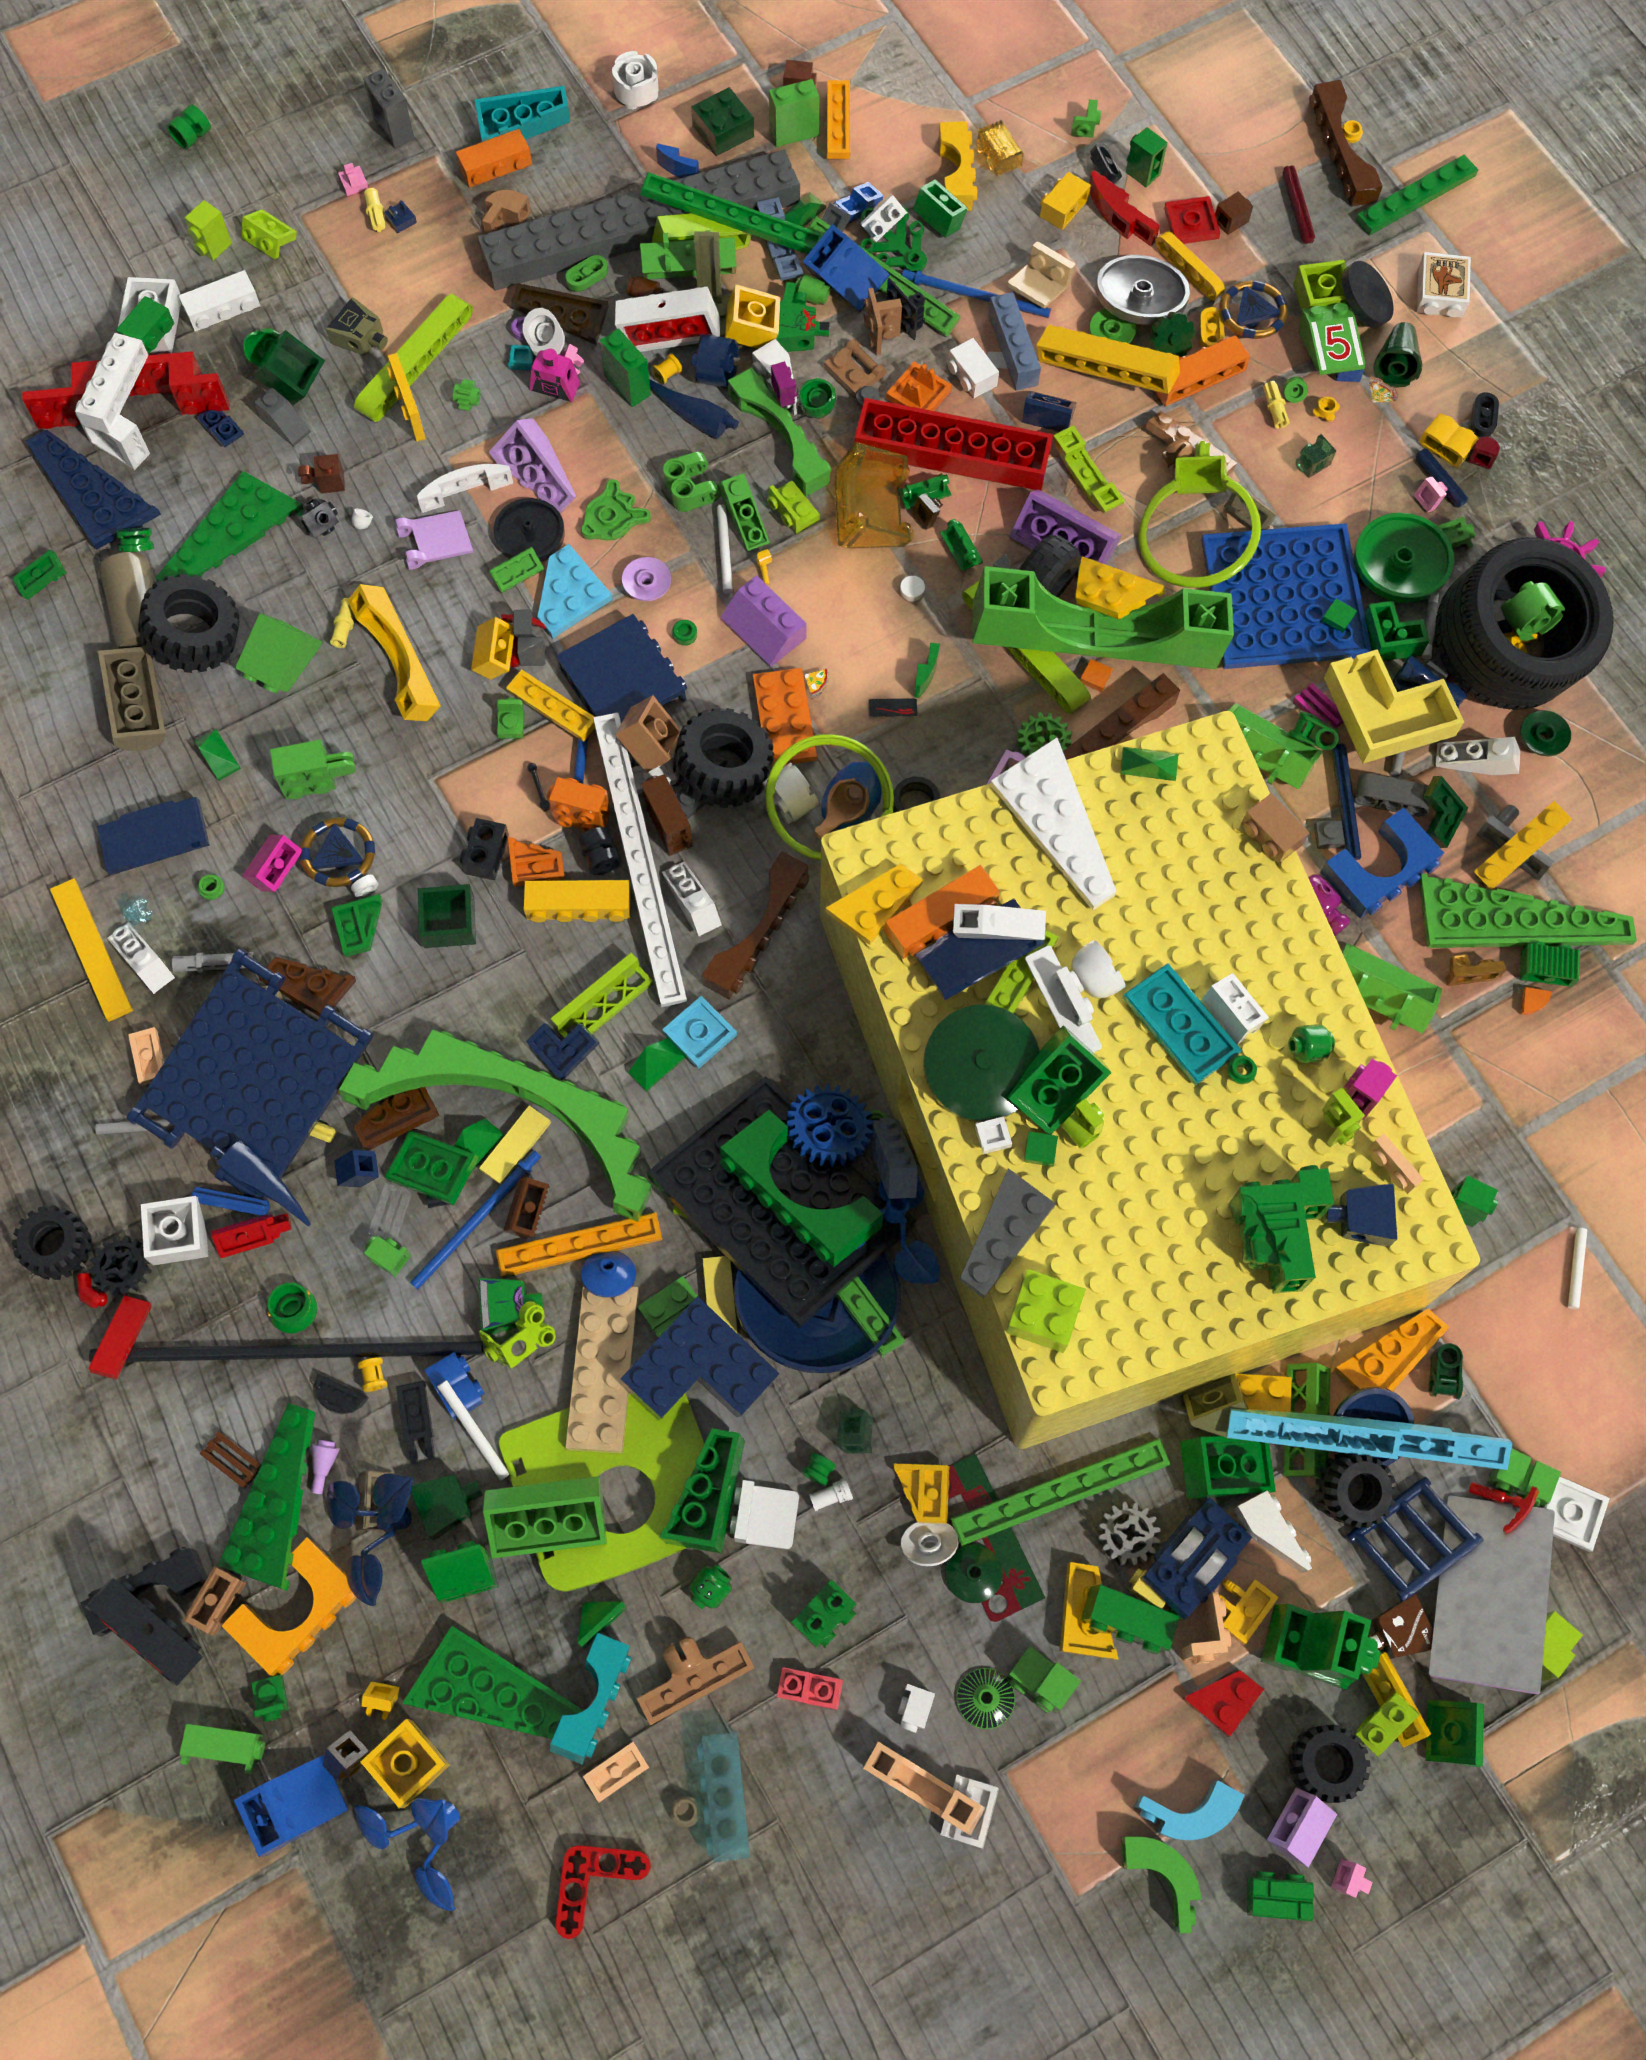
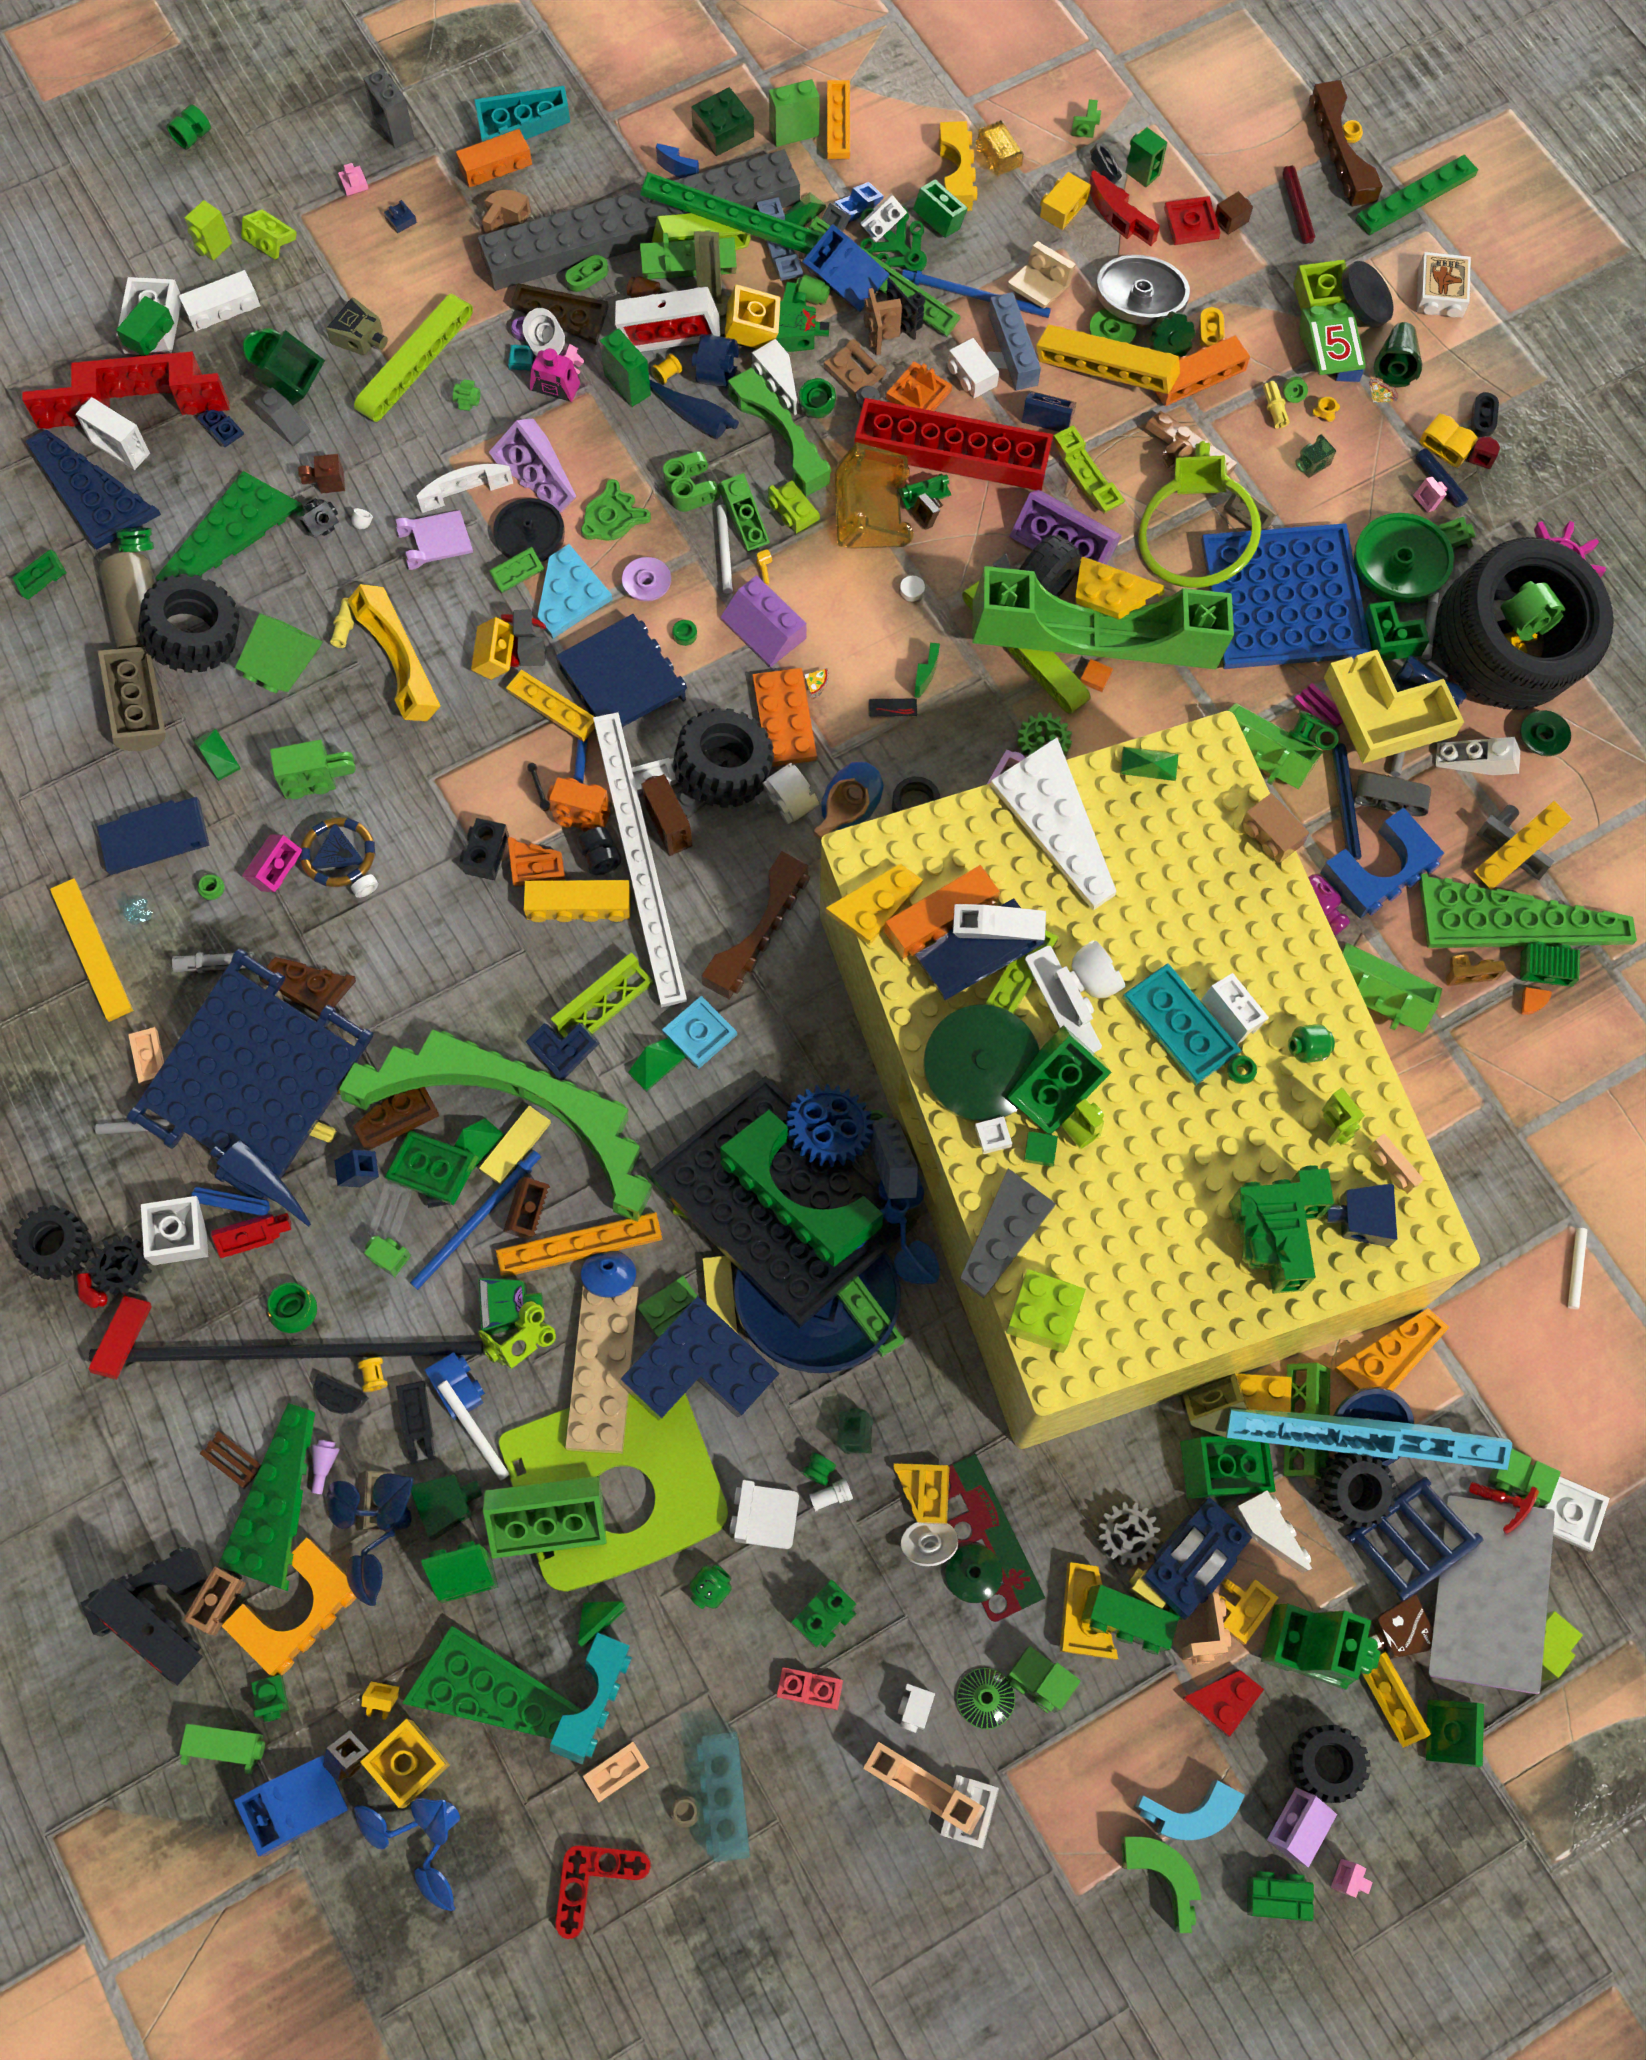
(111, 383): white brick -> none
(141, 957): white slope -> none
(357, 924): green wing -> none
(374, 209): light yellow axle -> none
(404, 393): yellow wing -> none
(446, 916): dark green piece -> none
(510, 718): bright green bracket -> none
(635, 79): white brick -> none
(649, 734): medium nougat brick -> none
(692, 898): white slope -> none
(692, 1677): medium nougat plate -> none
(707, 1498): green wedge -> none
(783, 384): magenta piece -> none
(798, 71): copper brick -> none
(825, 739): lime brick -> none
(960, 545): green hinge -> none
(1060, 1492): bright green tile -> none
(1138, 710): reddish brown arch -> none
(1190, 265): yellow beam -> none
(1254, 309): piece -> none
(1329, 834): dark grey plate -> none
(1339, 615): green tile -> none
(1369, 1085): dark pink brick -> none
(1386, 1724): lime plate -> none
(1444, 1377): dark green piece -> none
(1448, 809): dark green plate -> none
(1474, 1200): green brick -> none

